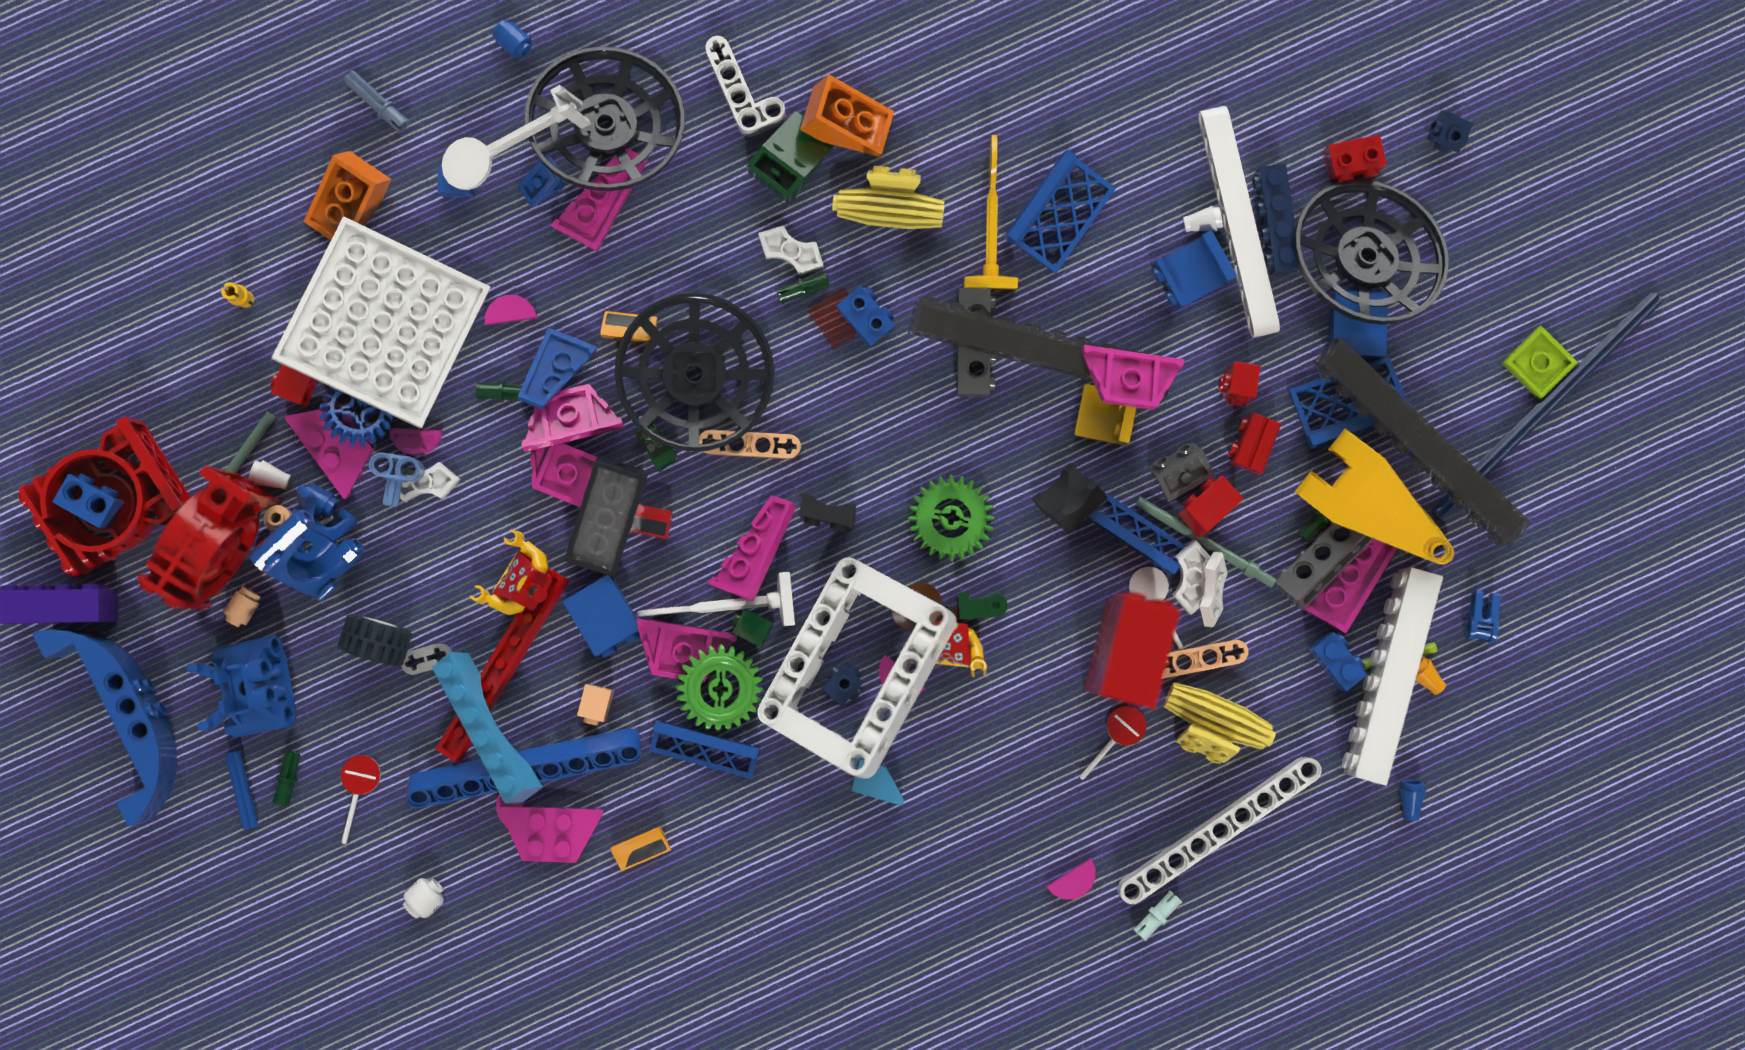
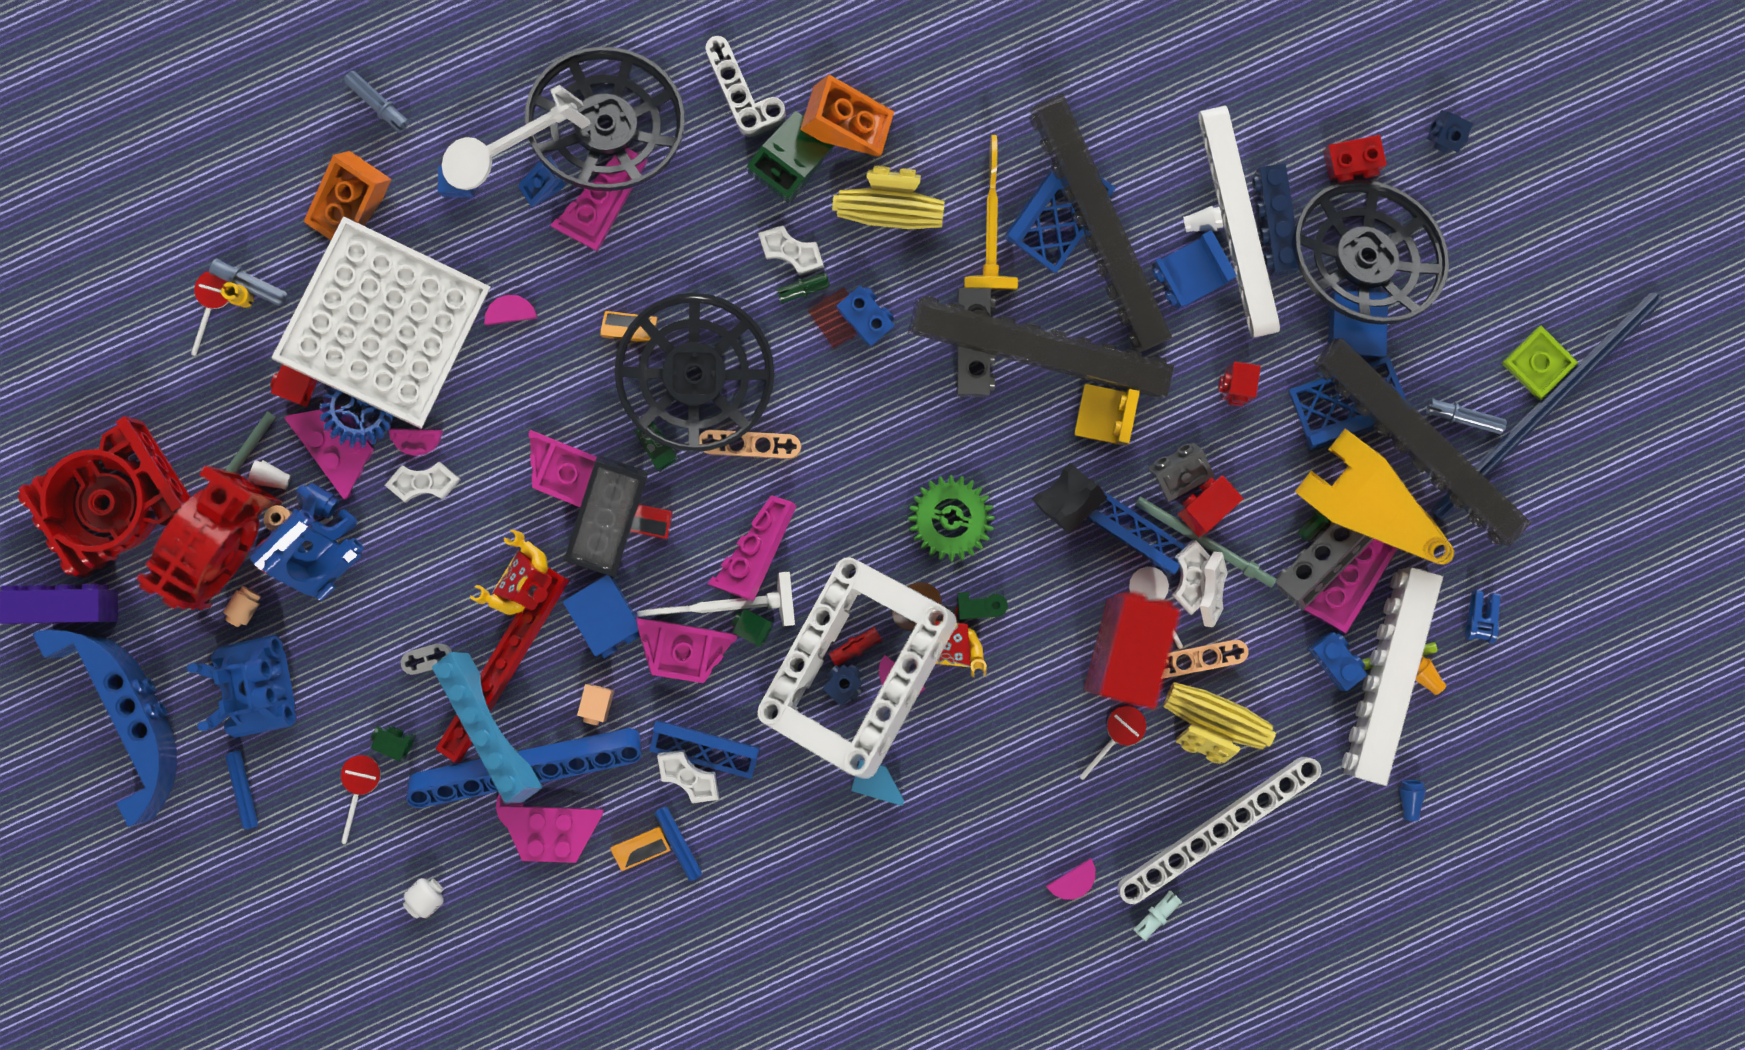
(87, 505): blue brick -> none
(208, 294): none -> red piece
(251, 283): none -> sand blue axle
(286, 778): dark green axle -> none
(374, 640): black wheel -> none
(392, 742): none -> dark green brick
(395, 475): medium blue beam -> none
(497, 391): dark green axle -> none
(512, 39): blue brick -> none
(553, 367): blue wing -> none
(569, 417): dark pink wing -> none
(678, 769): none -> white tile
(678, 843): none -> blue axle
(720, 662): bright green gear -> none
(838, 517): black brick -> none
(855, 646): none -> red pin
(1100, 223): none -> clear smoke brick
(1129, 376): dark pink wing -> none
(1254, 443): red brick -> none
(1466, 416): none -> sand blue axle

